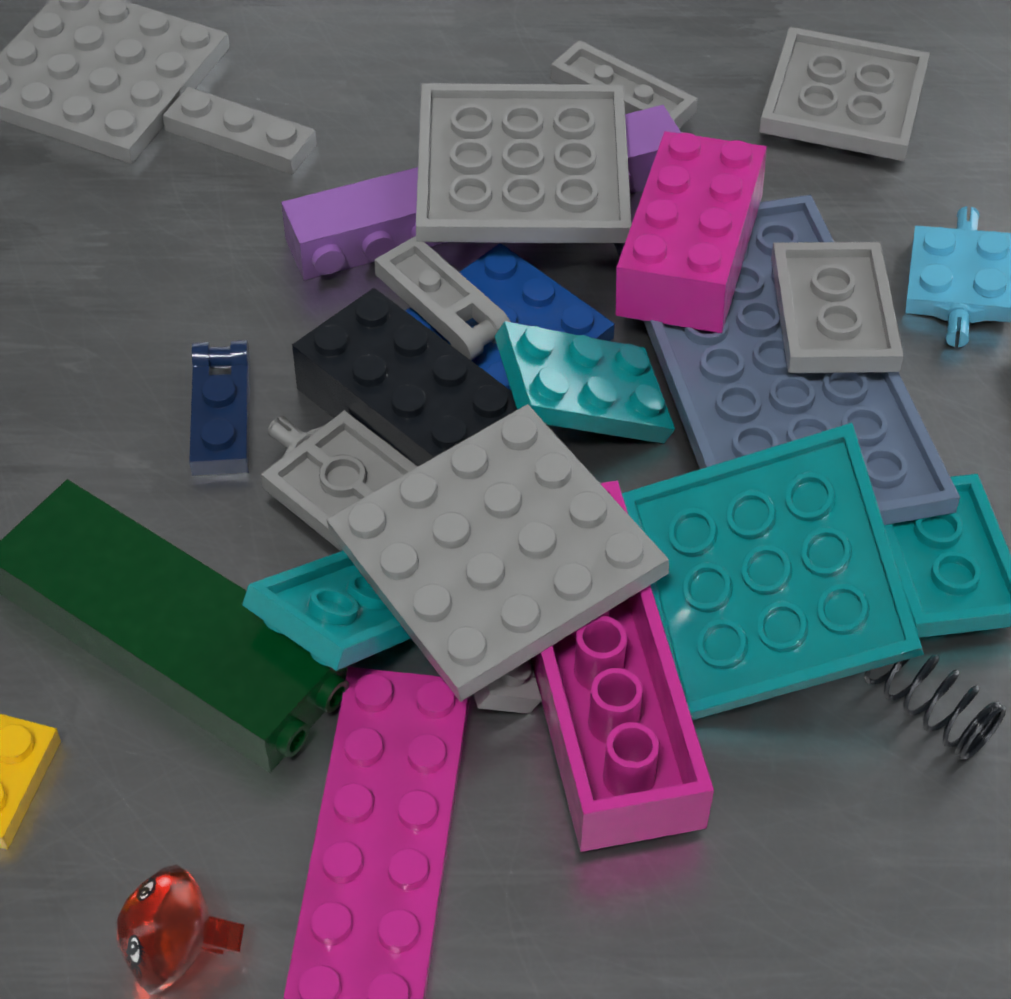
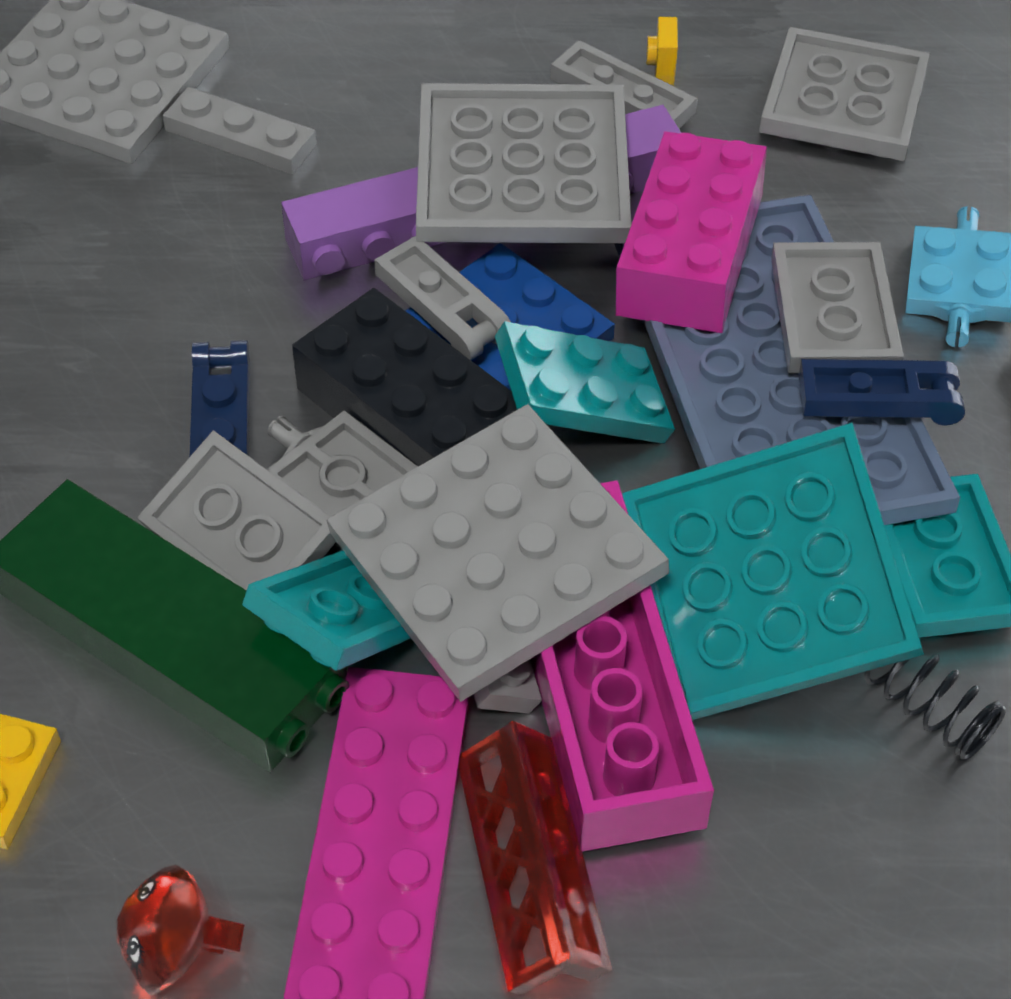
(237, 515): none -> light grey plate
(551, 853): none -> clear red fence
(663, 49): none -> yellow plate
(881, 389): none -> dark blue plate

